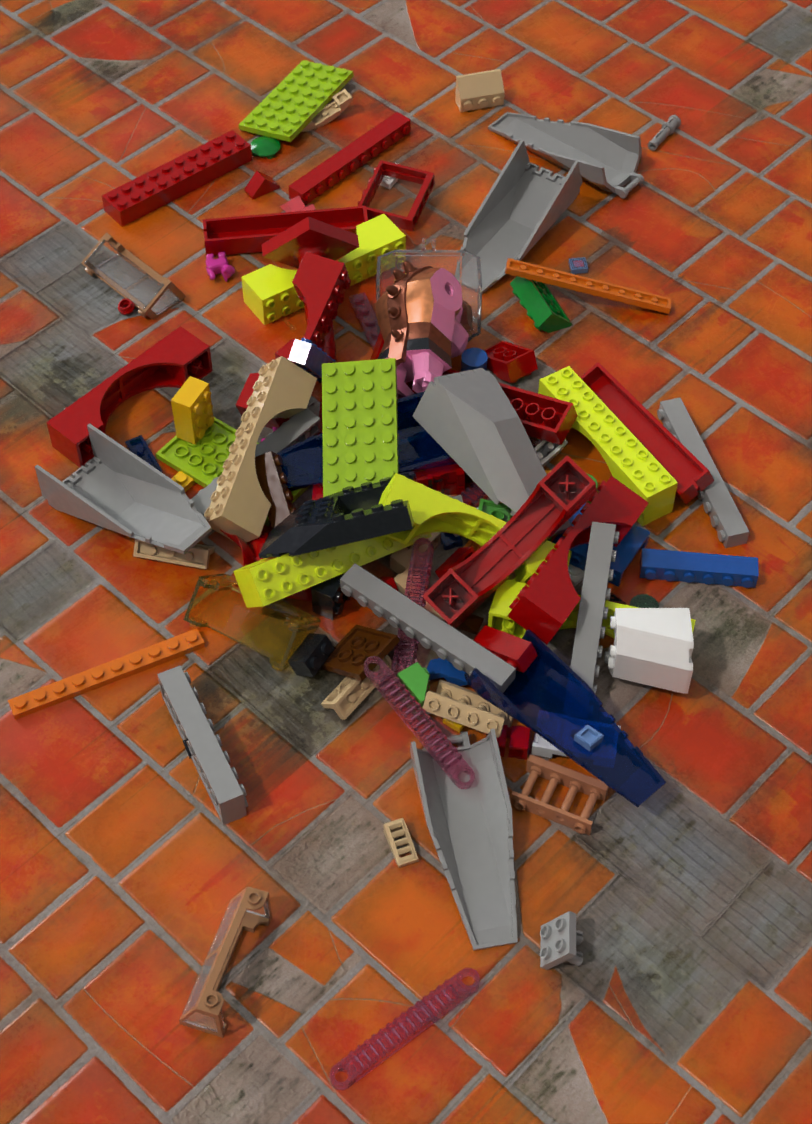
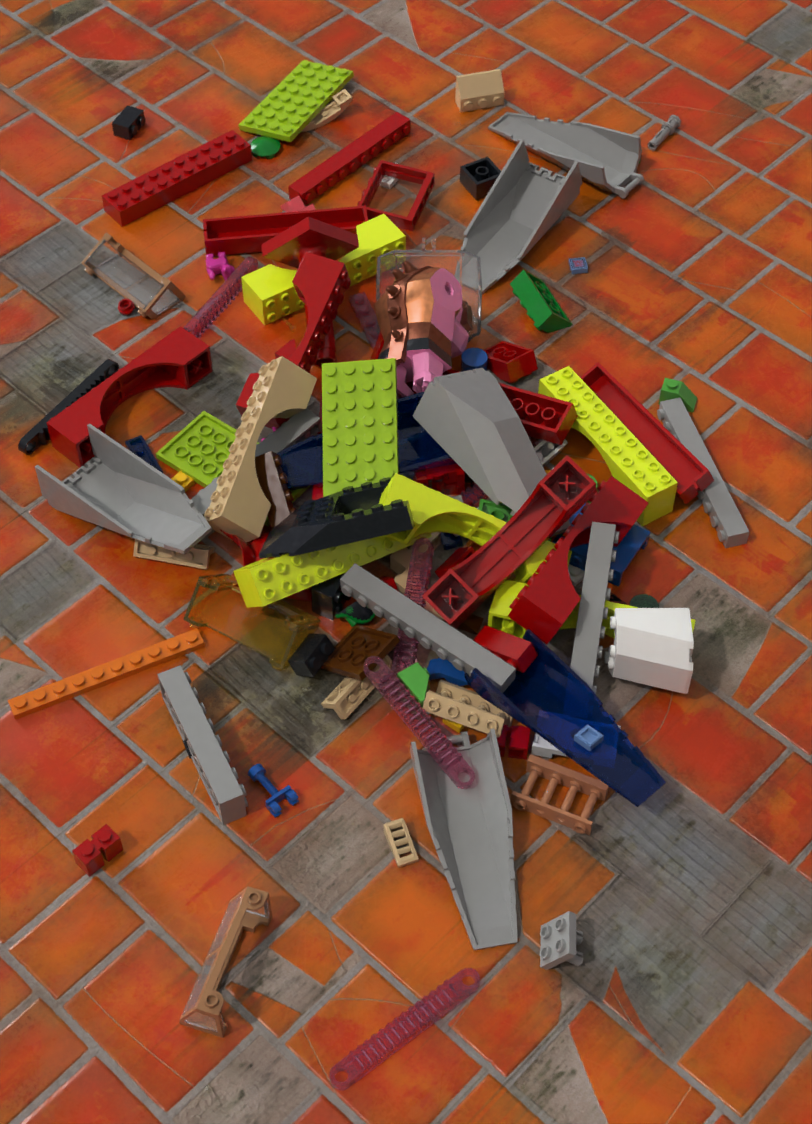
(40, 433): none -> black gear
(88, 853): none -> red piece
(128, 122): none -> black brick
(192, 410): yellow brick -> none
(220, 299): none -> clear pink gear
(257, 773): none -> blue bar
(260, 185): red slope -> none
(309, 357): blue brick -> none
(356, 614): none -> hat
(479, 177): none -> black brick
(588, 285): orange plate -> none
(677, 389): none -> bright green slope
(699, 567): blue brick -> none

